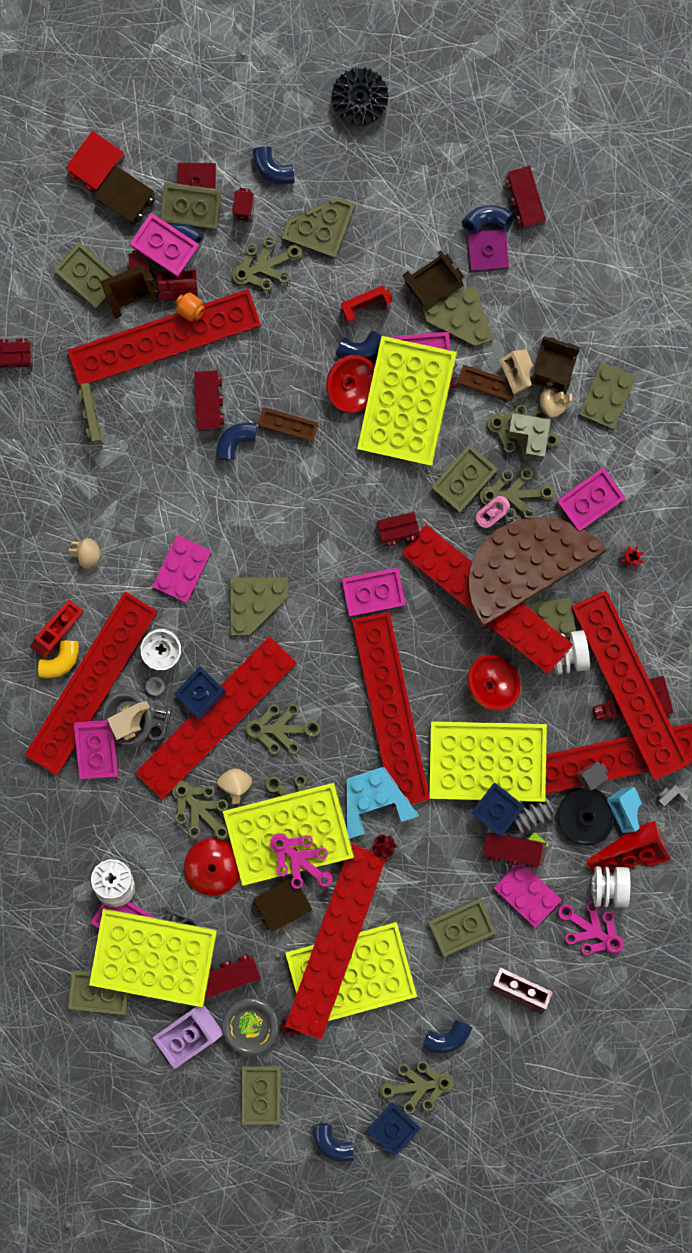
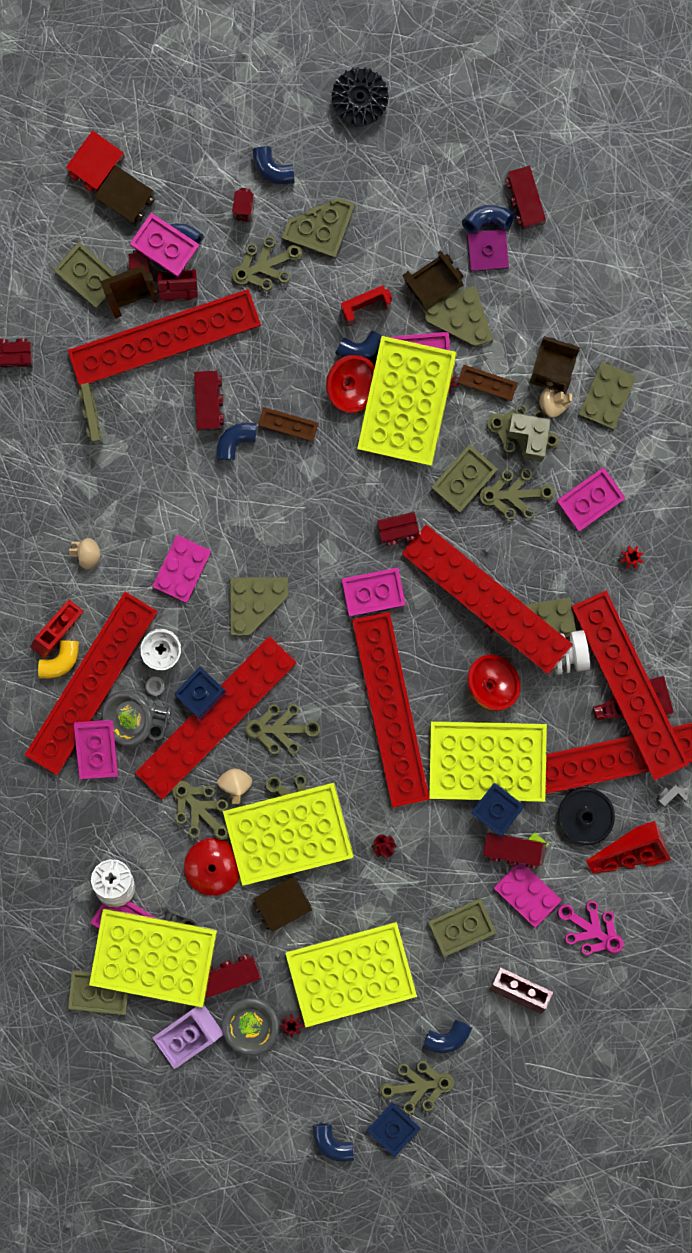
(128, 721): tan arch -> none
(190, 306): orange head -> none
(191, 205): olive plate -> none
(197, 174): dark red plate -> none
(261, 1094): olive plate -> none
(298, 858): dark pink plant -> none
(335, 942): red plate -> none
(371, 792): medium azure wing -> none
(493, 510): bright pink plate -> none
(517, 370): tan arch -> none
(524, 561): reddish brown plate -> none
(533, 814): light grey piece -> none
(592, 775): dark grey slope -> none
(611, 887): white wheel -> none
(625, 808): medium azure arch -> none

